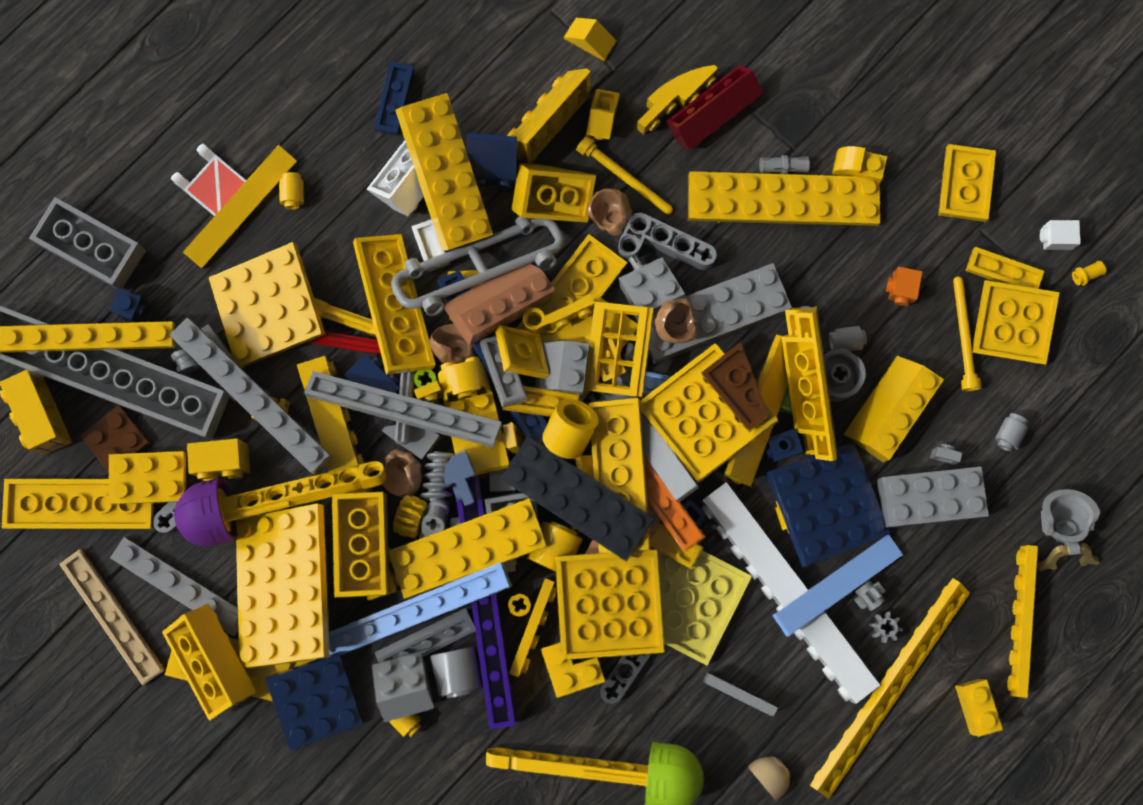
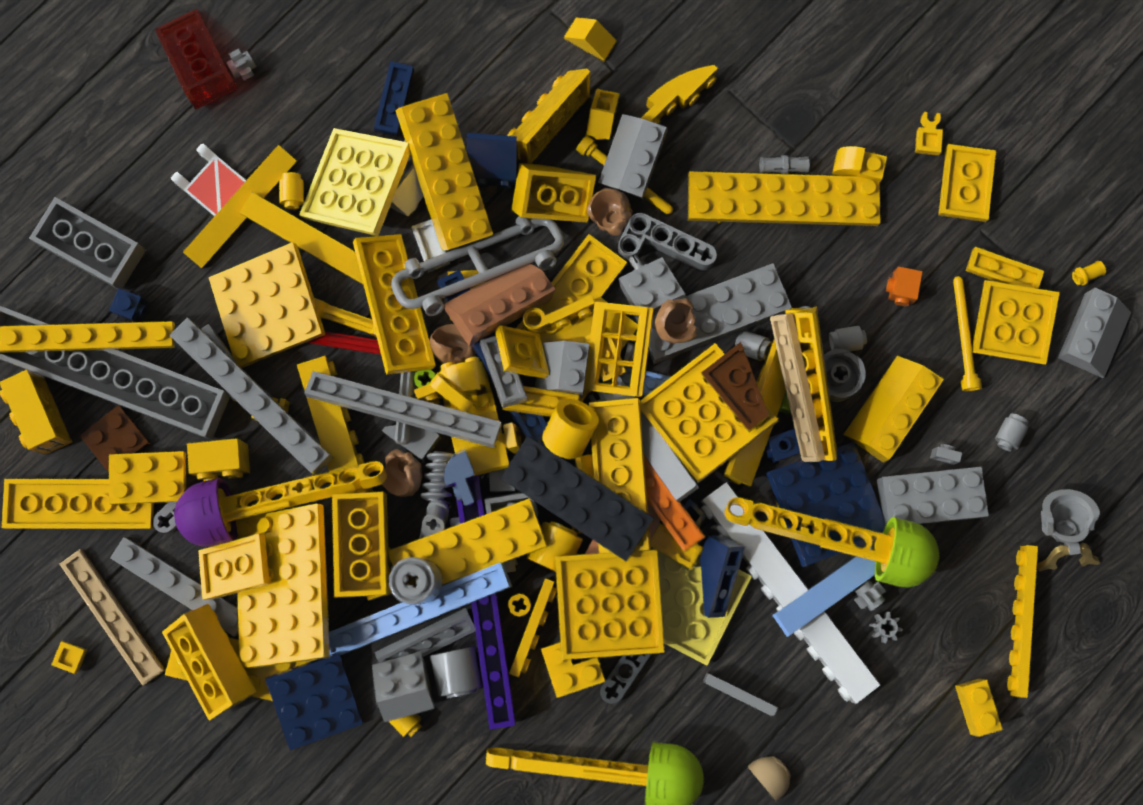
(69, 657): none -> yellow plate
(184, 362): light grey wheel -> none
(195, 59): none -> clear red slope
(234, 567): none -> yellow plate
(241, 64): none -> light grey gear
(303, 235): none -> yellow tile
(356, 181): none -> light yellow plate
(369, 373): dark blue brick -> none
(410, 516): yellow gear -> none
(427, 586): none -> light grey piece
(452, 392): none -> yellow beam
(633, 155): none -> light grey slope
(715, 107): dark red brick -> none
(719, 571): none -> dark blue slope
(754, 345): none -> light grey brick
(797, 387): none -> tan tile
(890, 688): yellow plate -> none
(902, 554): none -> piece
(929, 138): none -> yellow plate
(1060, 235): white brick -> none
(1095, 332): none -> light grey slope

